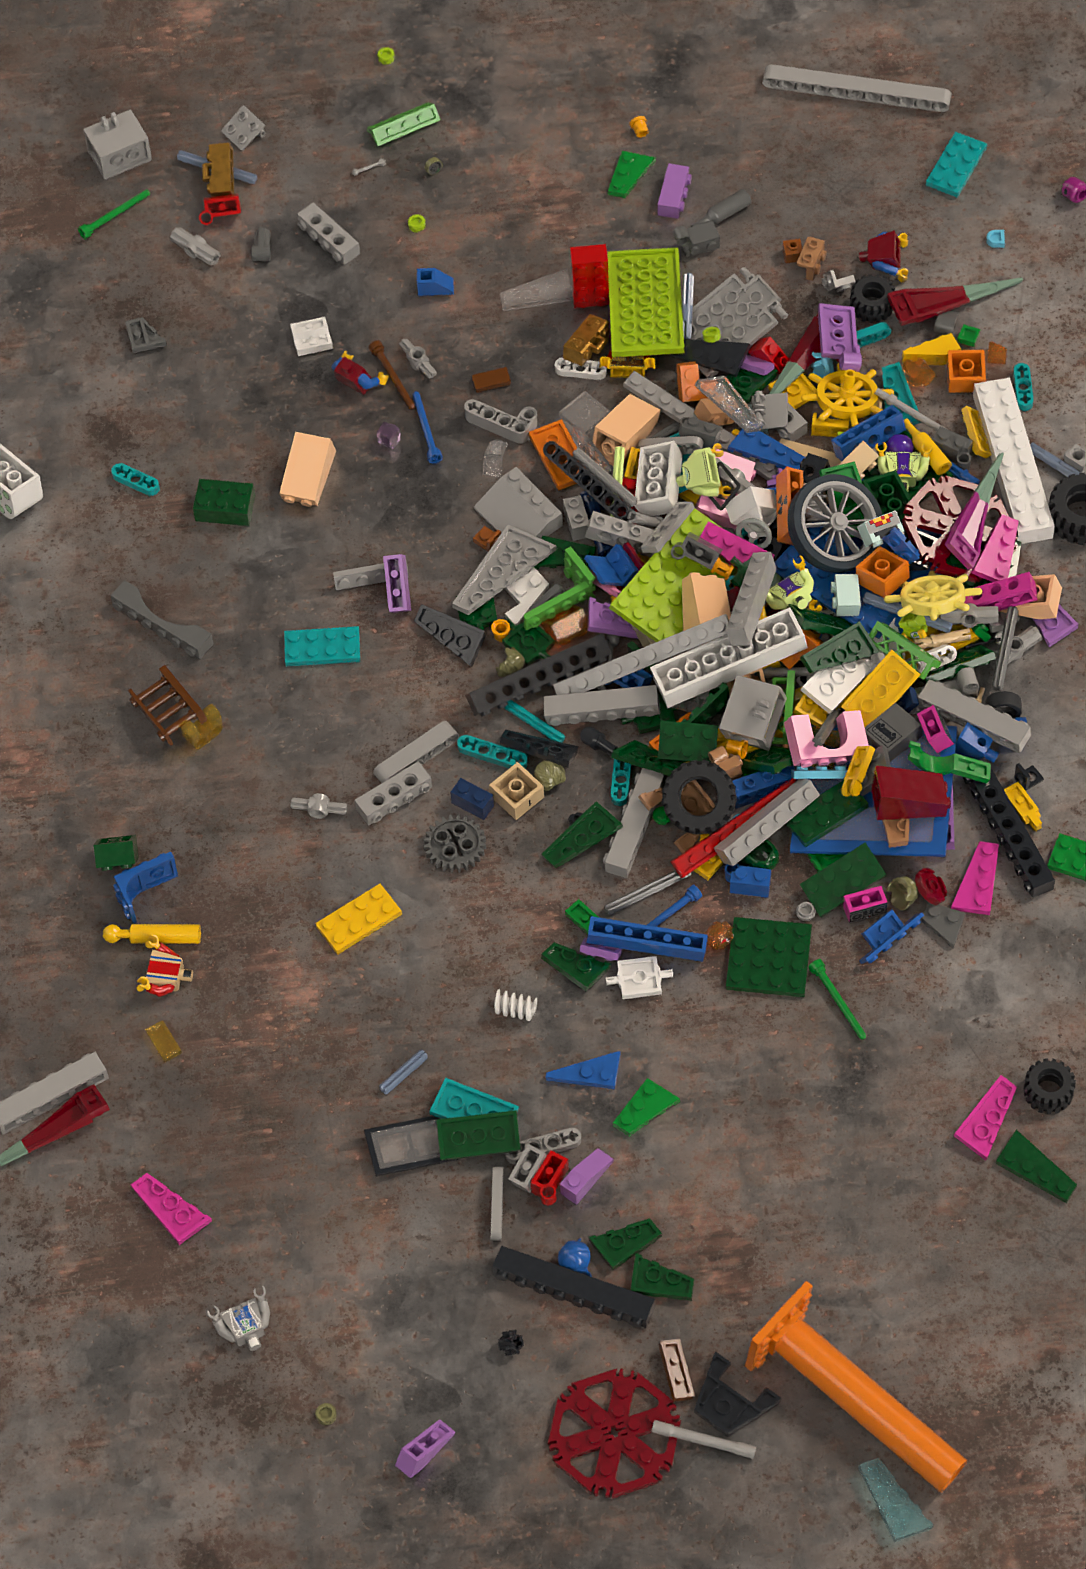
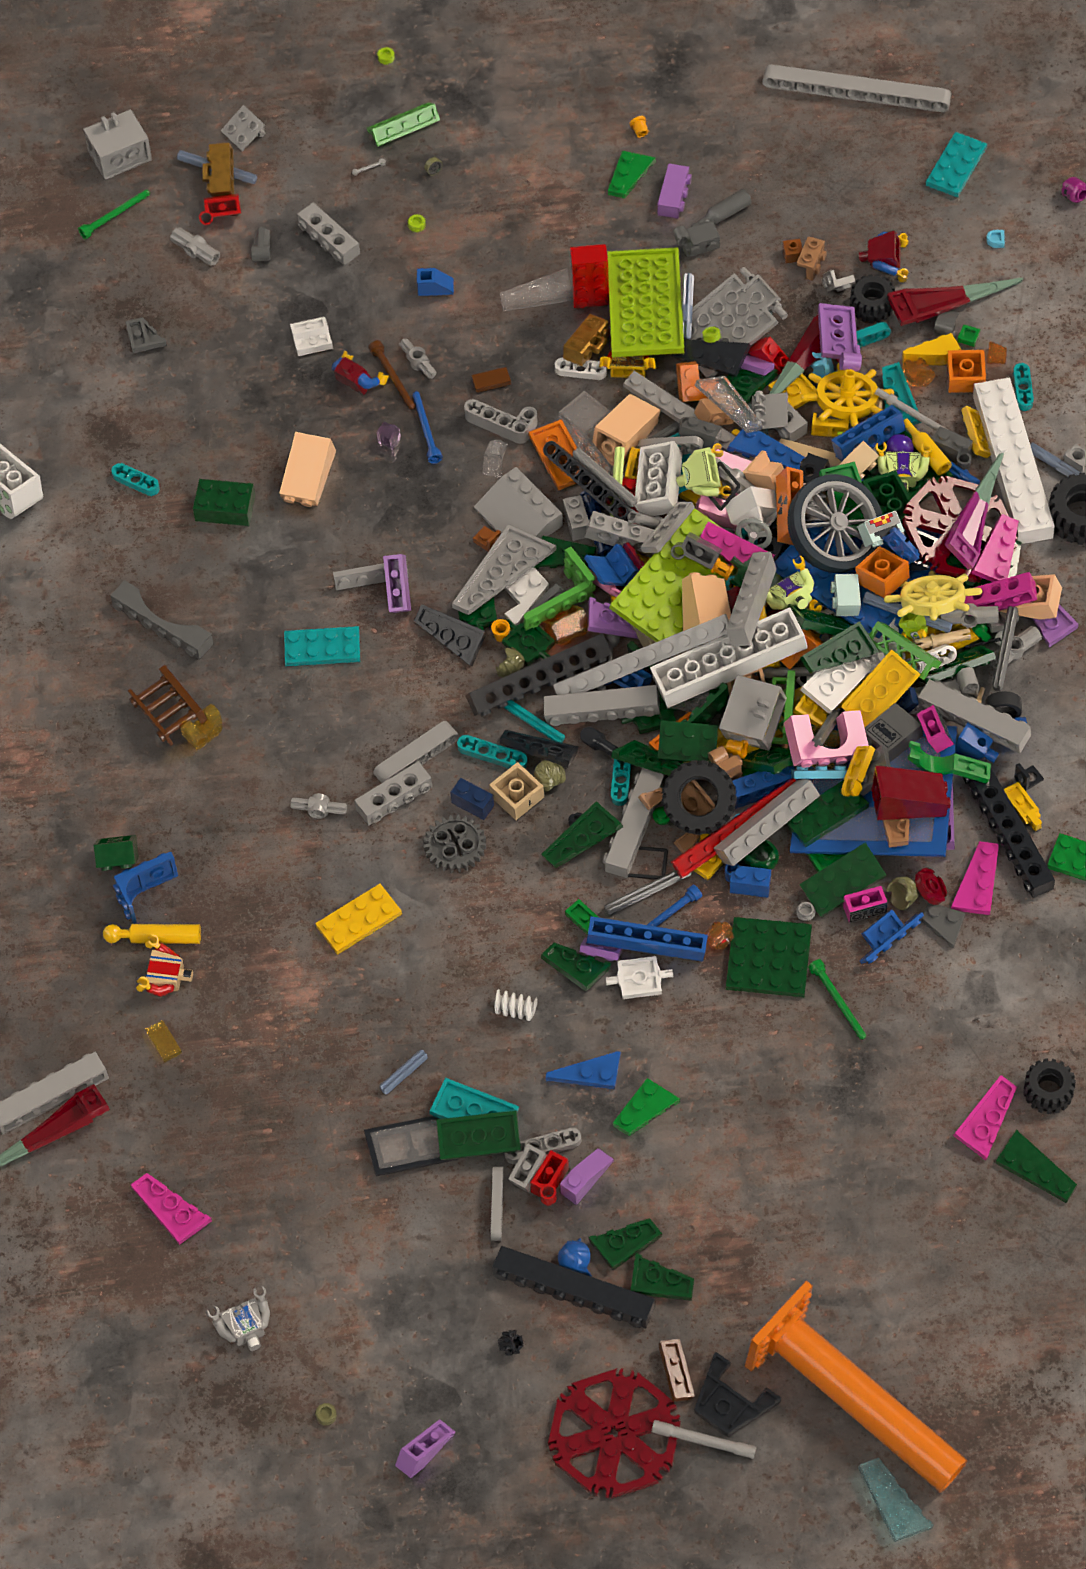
(664, 863): none -> black piece
(763, 472): none -> light nougat panel

